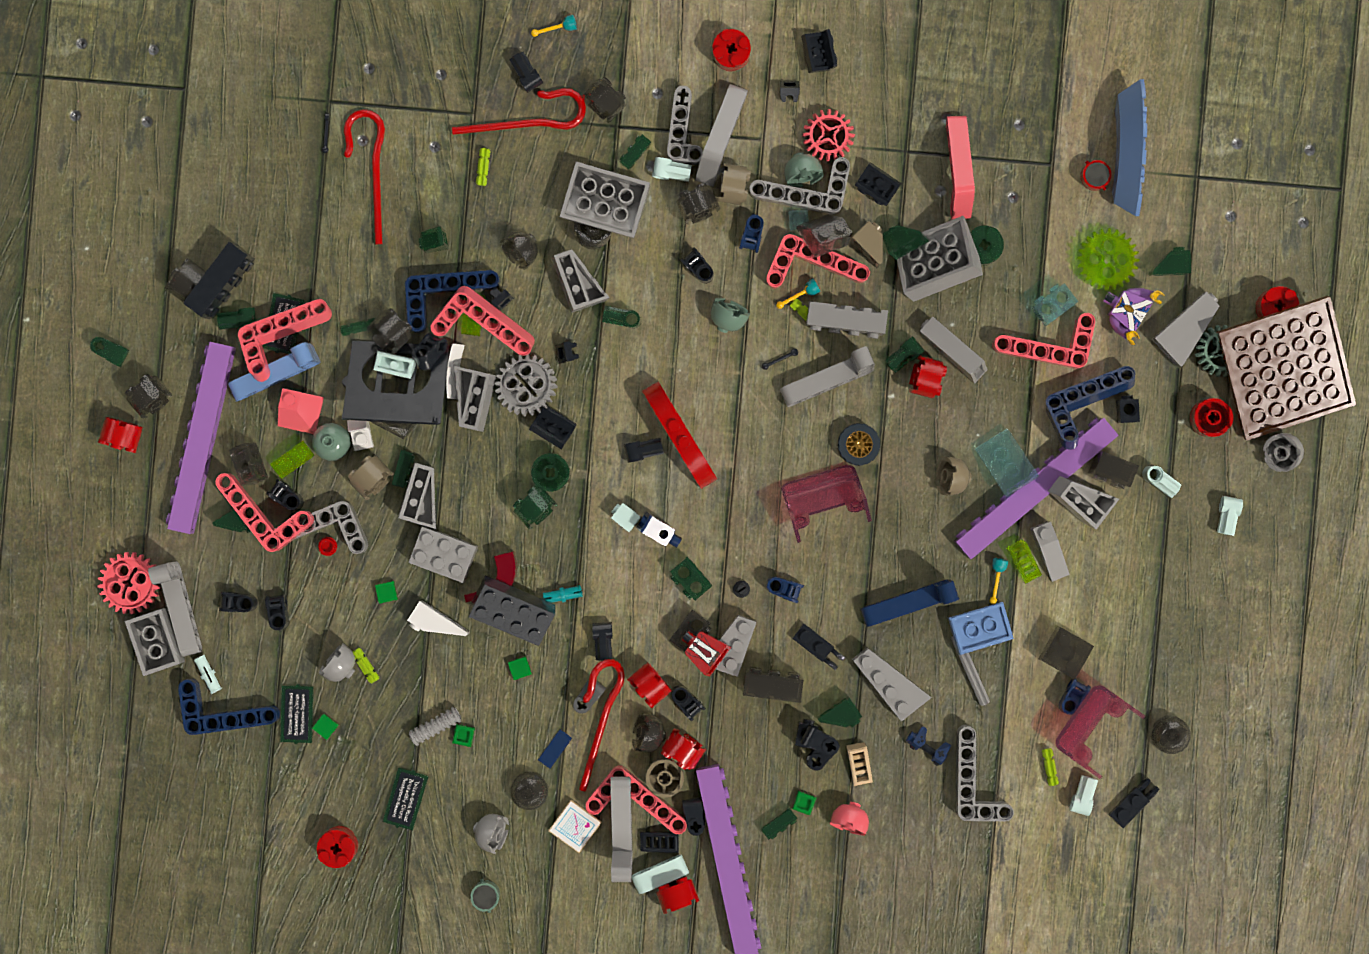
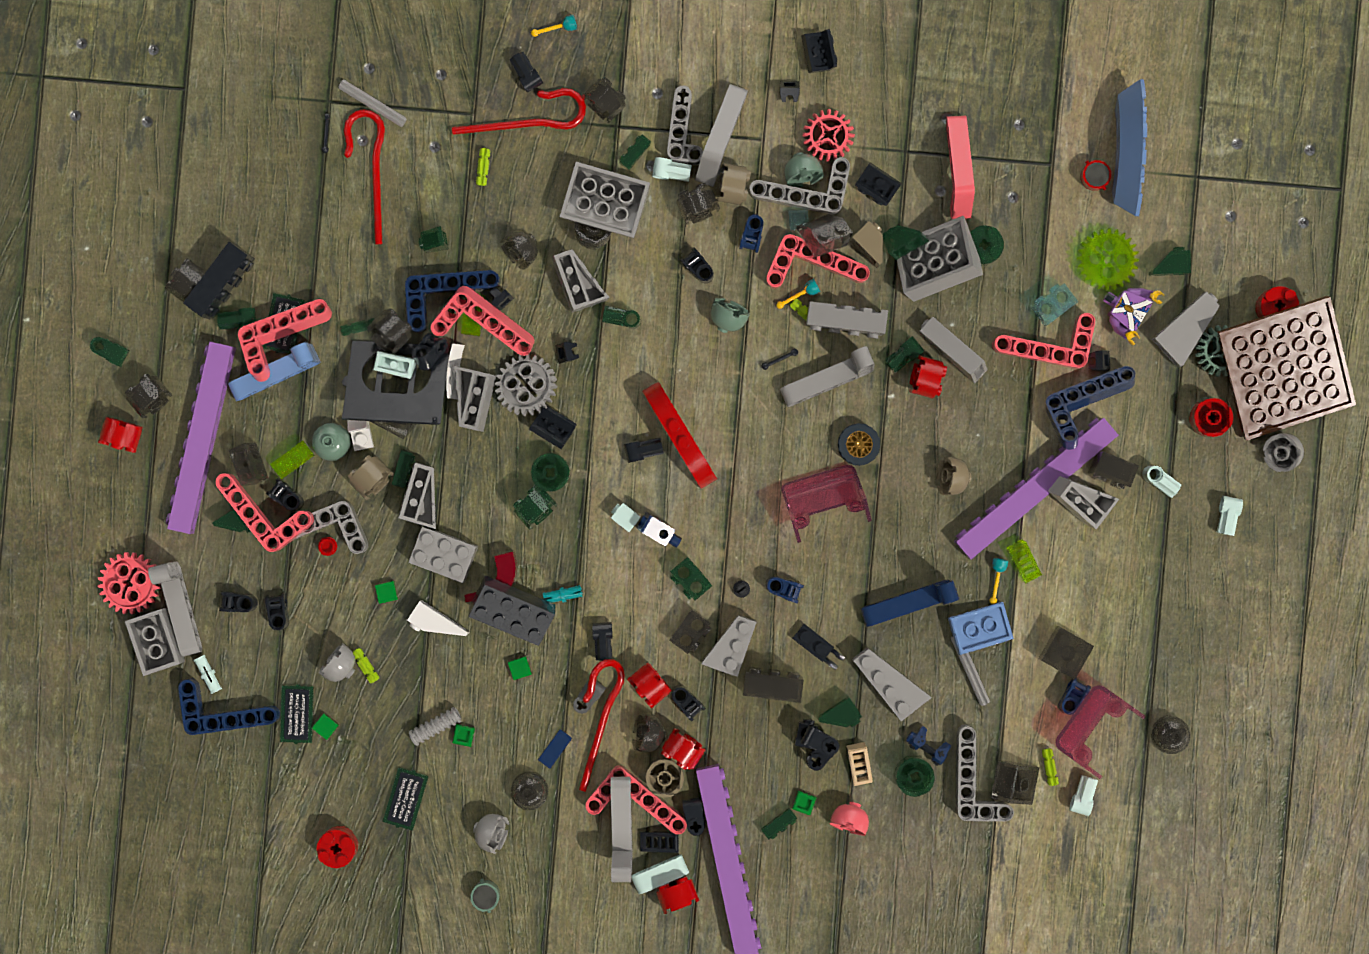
(299, 411): coral slope -> none
(372, 103): none -> light grey axle
(575, 826): white tile -> none
(705, 651): red torso -> none
(727, 39): red brick -> none
(917, 786): none -> clear green brick
(1006, 462): clear light blue tile -> none
(1015, 782): none -> clear smoke slope
(1050, 550): light grey slope -> none
(1102, 360): none -> black tile
(1122, 417): black brick -> none
(1133, 803): black hinge -> none

